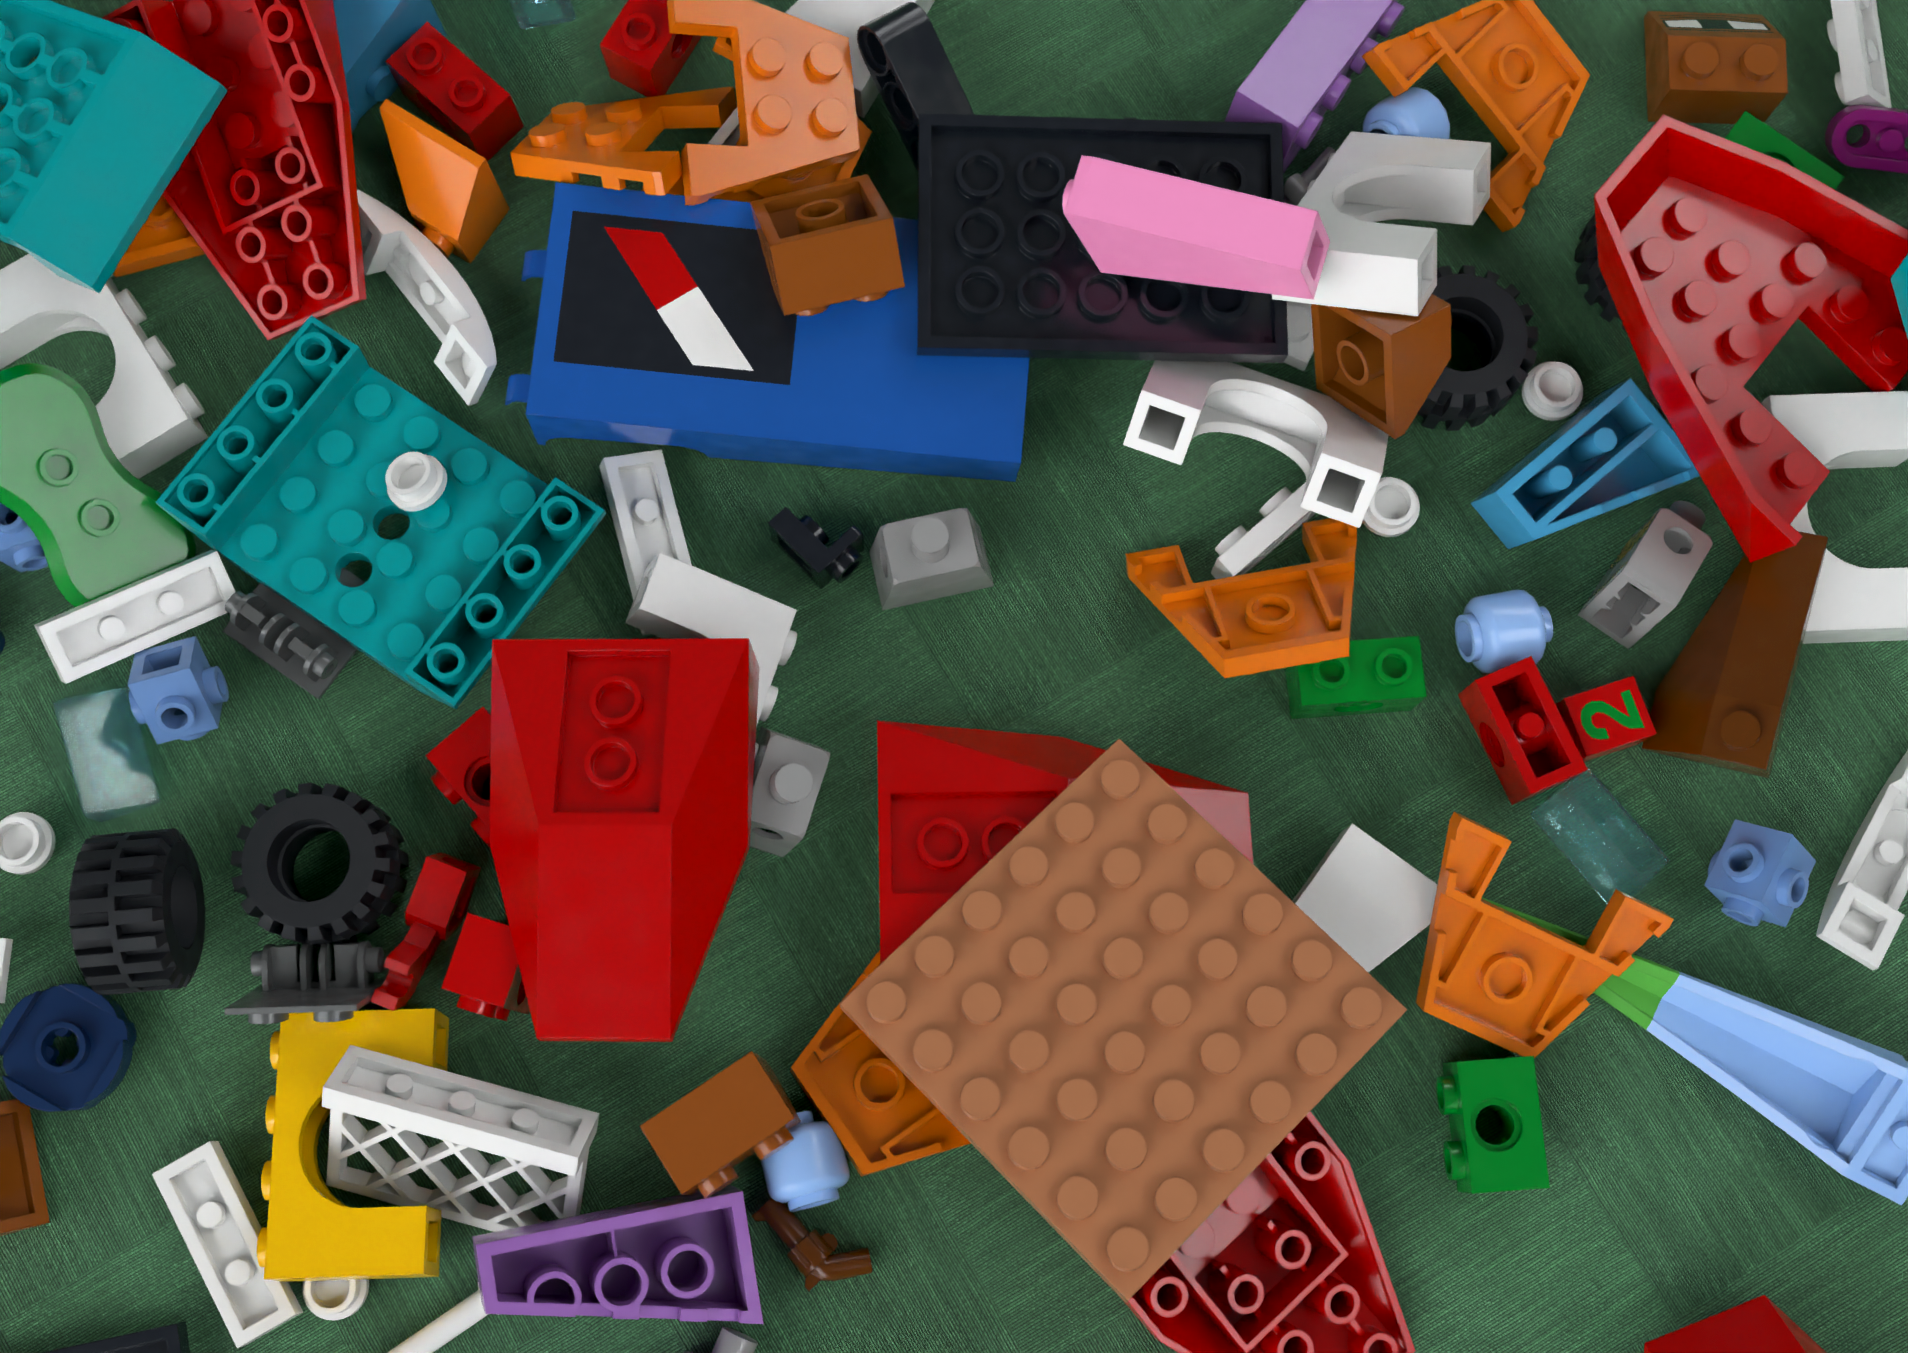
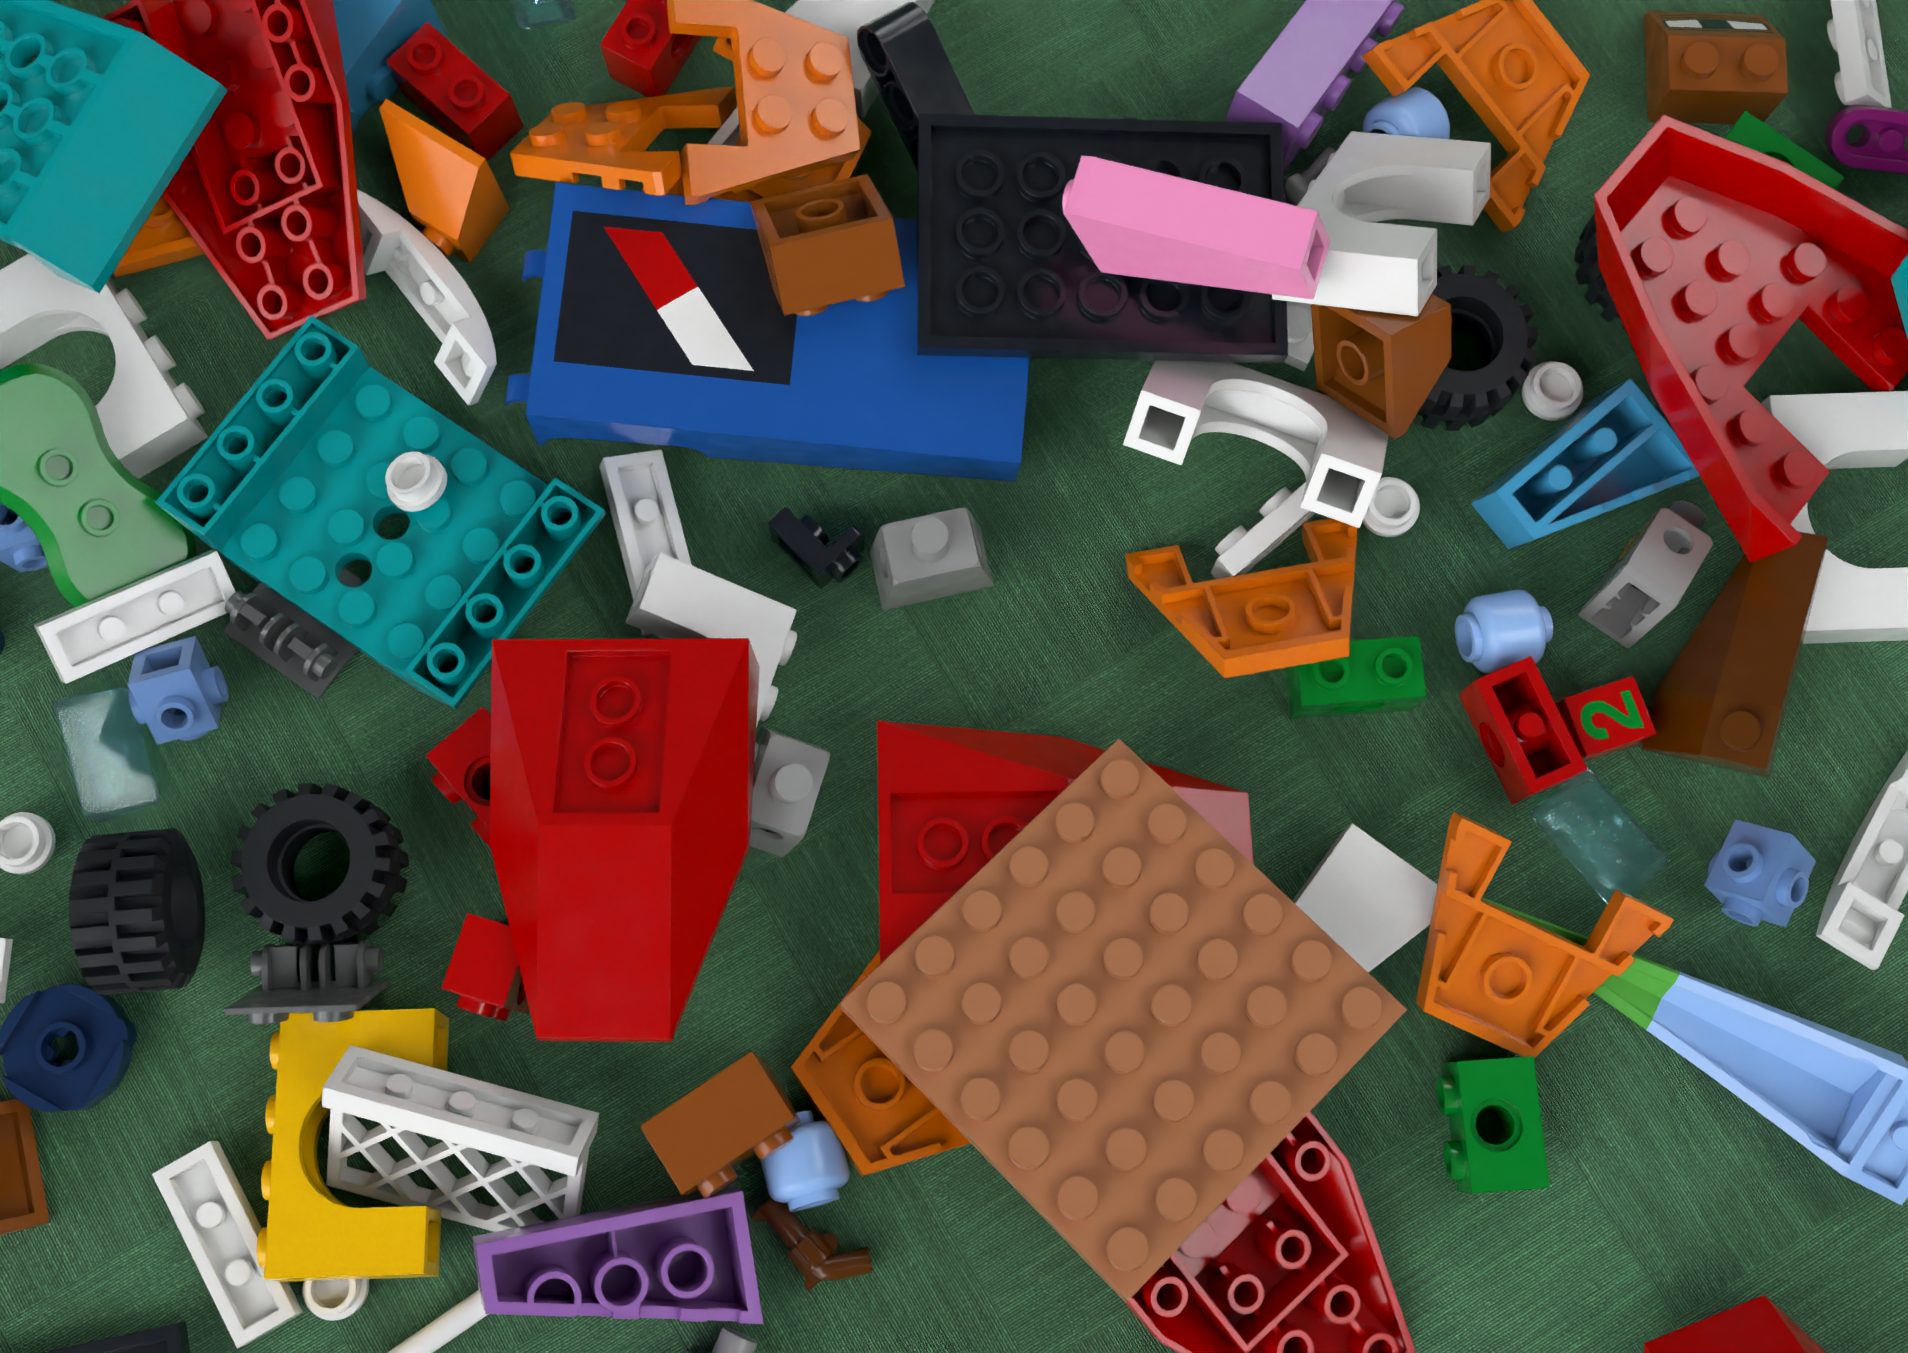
(433, 915): red piece -> none

